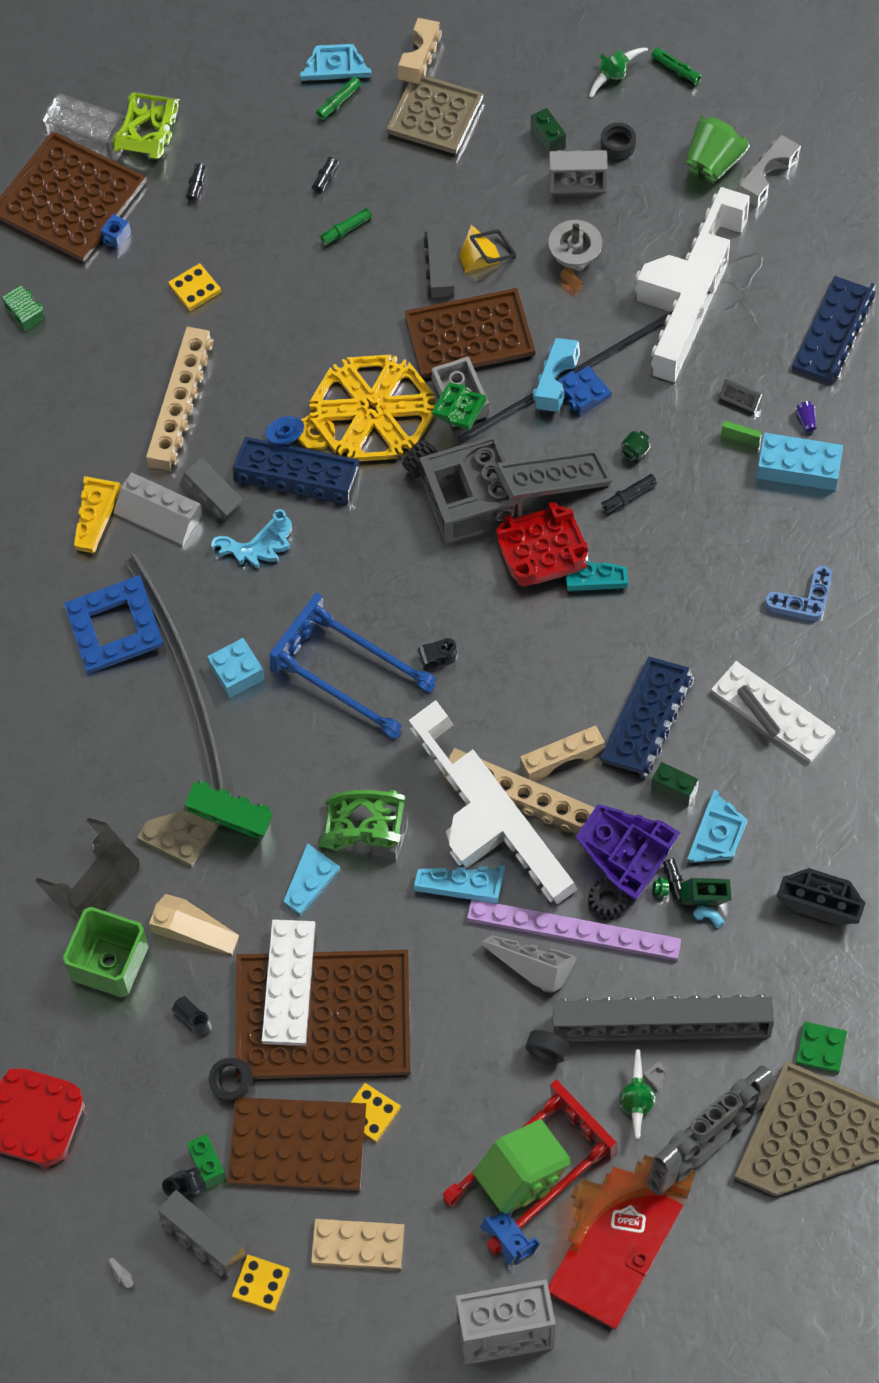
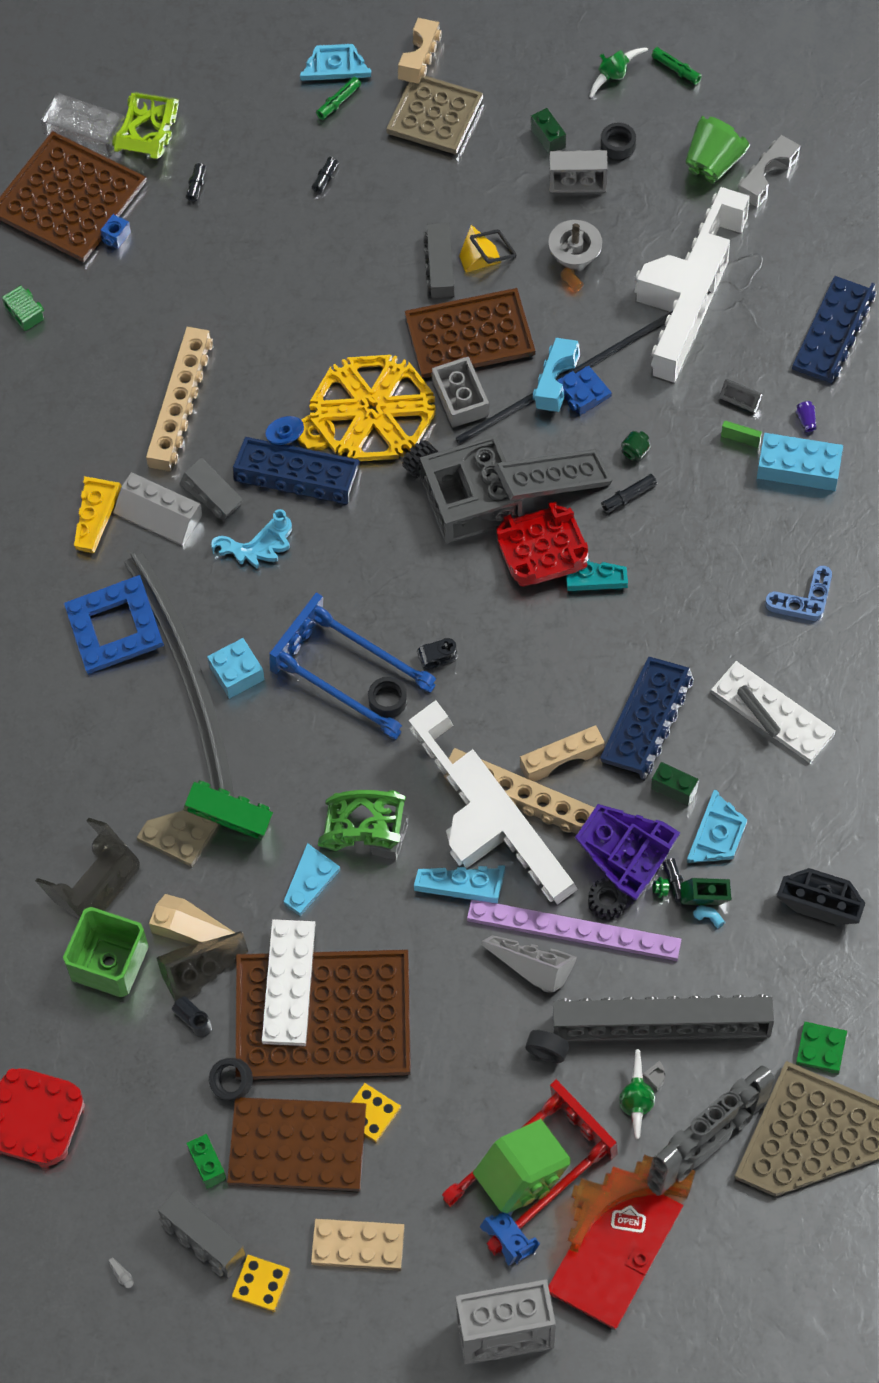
(185, 1182): black piece -> none
(194, 287): yellow tile -> none
(195, 965): none -> clear smoke wedge
(338, 230): green pin -> none
(388, 711): none -> black tyre
(459, 406): green slope -> none

